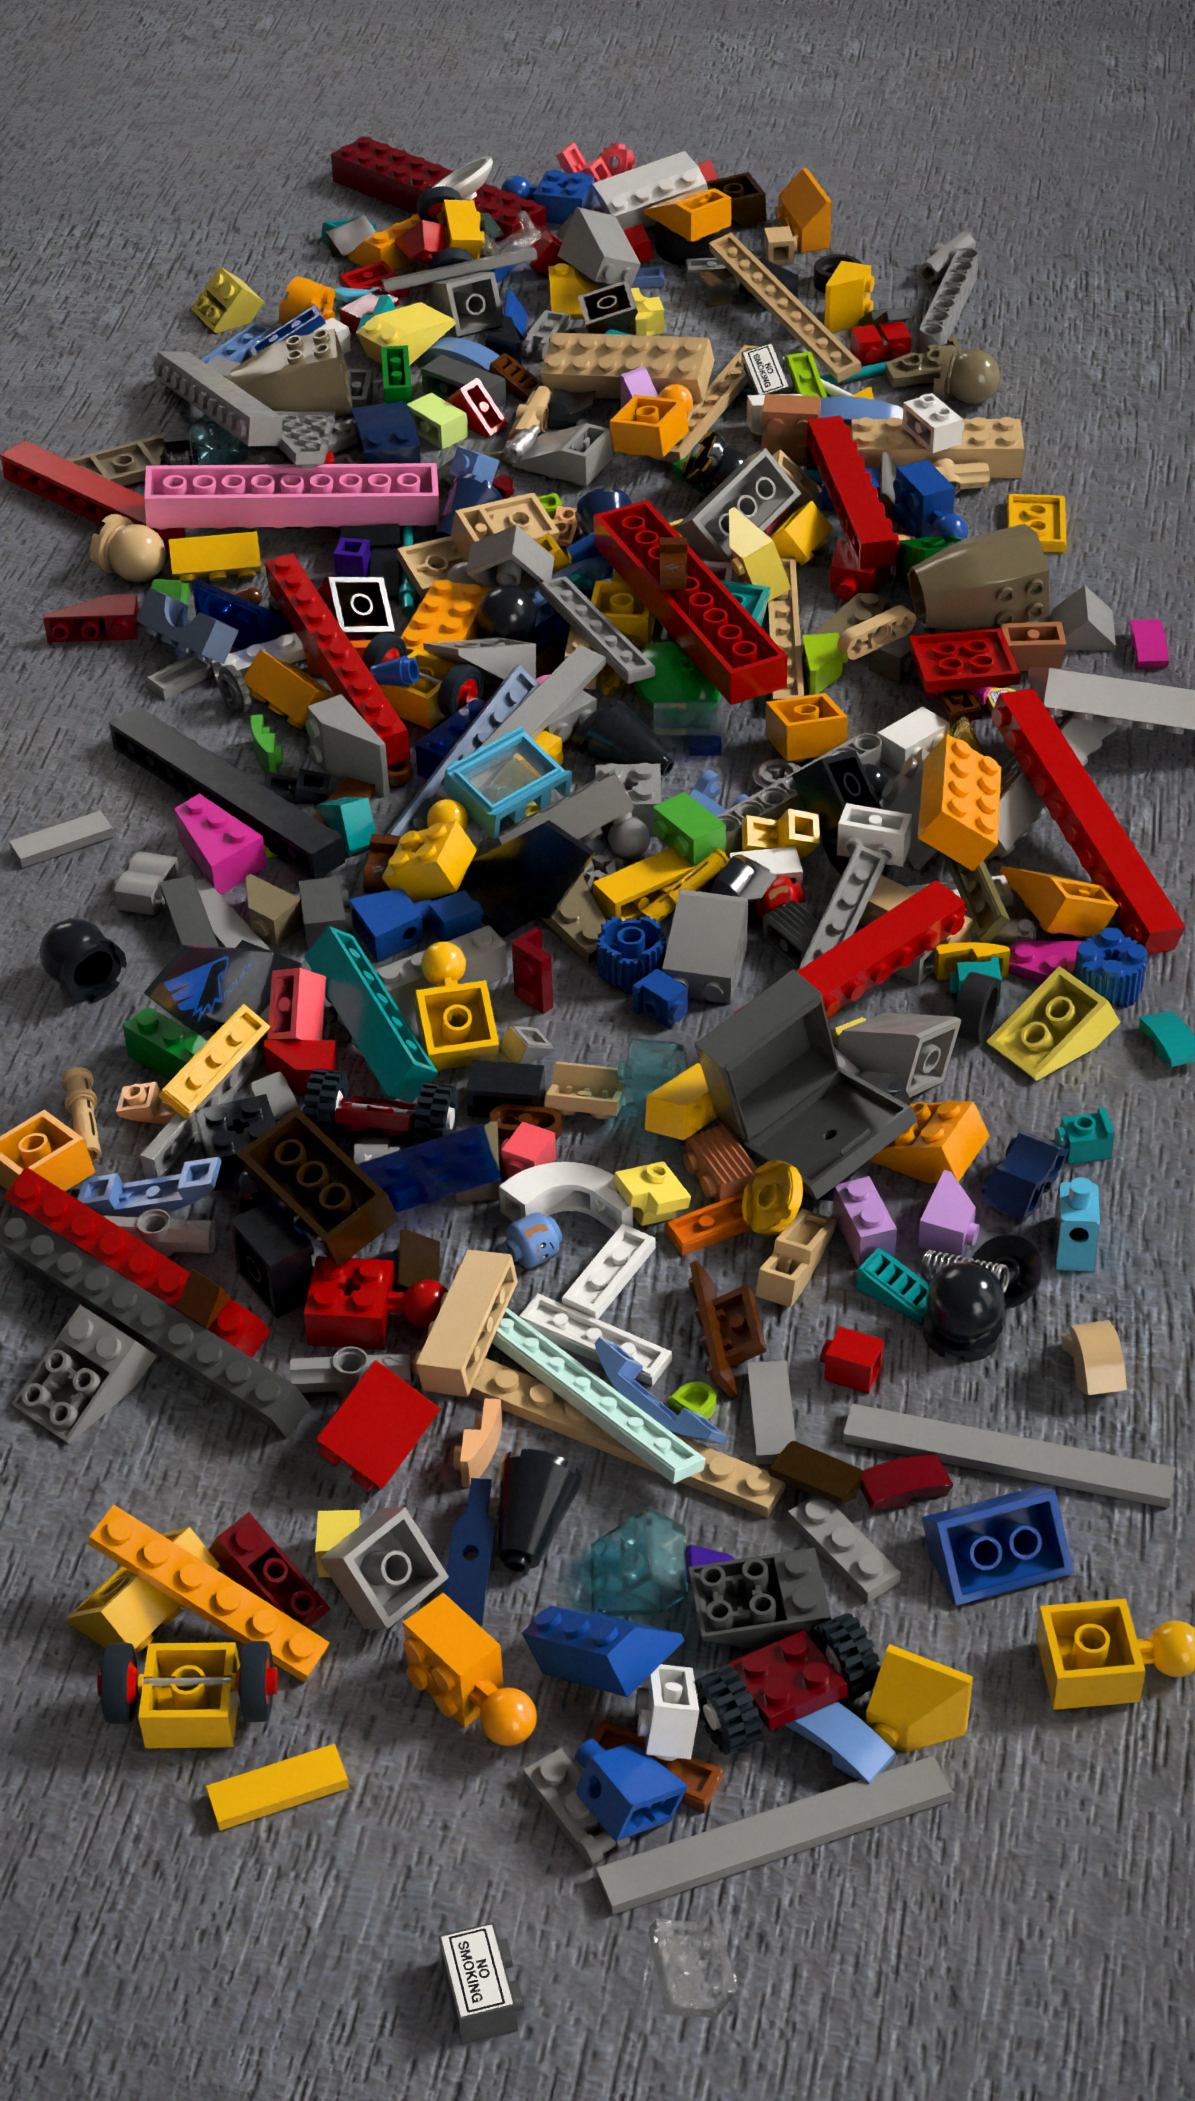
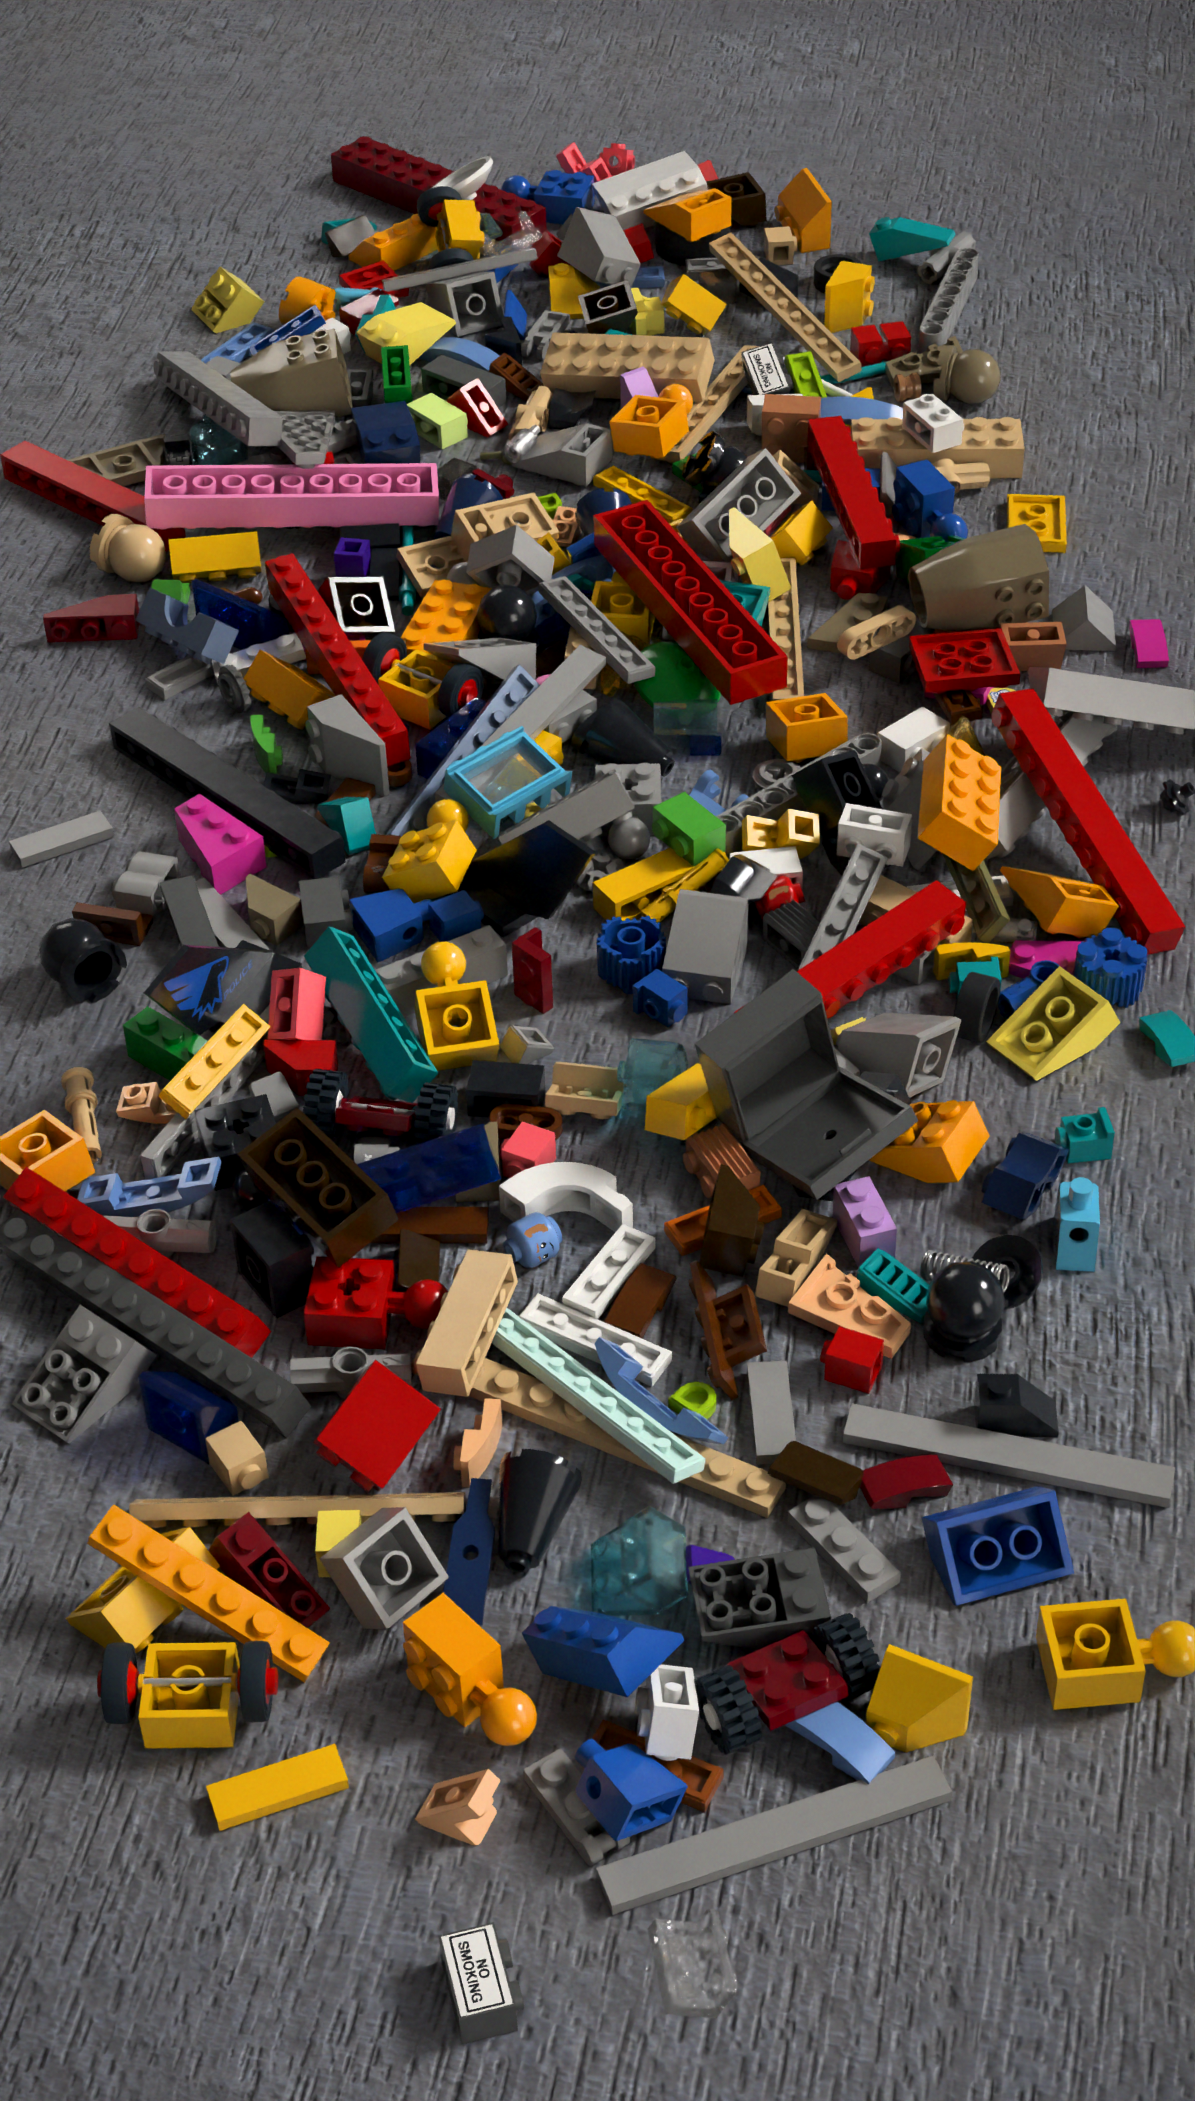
(116, 924): none -> reddish brown panel
(184, 1411): none -> clear blue slope
(202, 1299): reddish brown slope -> none
(237, 1458): none -> tan brick
(280, 1509): none -> tan plate
(396, 672): blue cone -> none
(422, 241): red slope -> none
(441, 1224): none -> reddish brown tile
(461, 1806): none -> light nougat slope
(475, 463): medium blue brick -> none
(579, 920): dark tan wing -> none
(638, 491): none -> yellow tile
(640, 1299): none -> reddish brown slope
(652, 1192): light yellow brick -> none
(673, 563): reddish brown leg -> none
(692, 304): none -> yellow slope
(731, 1226): none -> dark brown slope
(772, 1198): yellow tile -> none
(821, 660): lime slope -> none
(836, 1300): none -> light nougat wing
(885, 315): black slope -> none
(905, 237): none -> teal slope
(907, 387): none -> medium nougat wheel
(948, 1219): lavender slope -> none
(1014, 1407): none -> black slope
(1016, 994): none -> blue piece
(1096, 1357): tan brick -> none
(1176, 796): none -> black plant

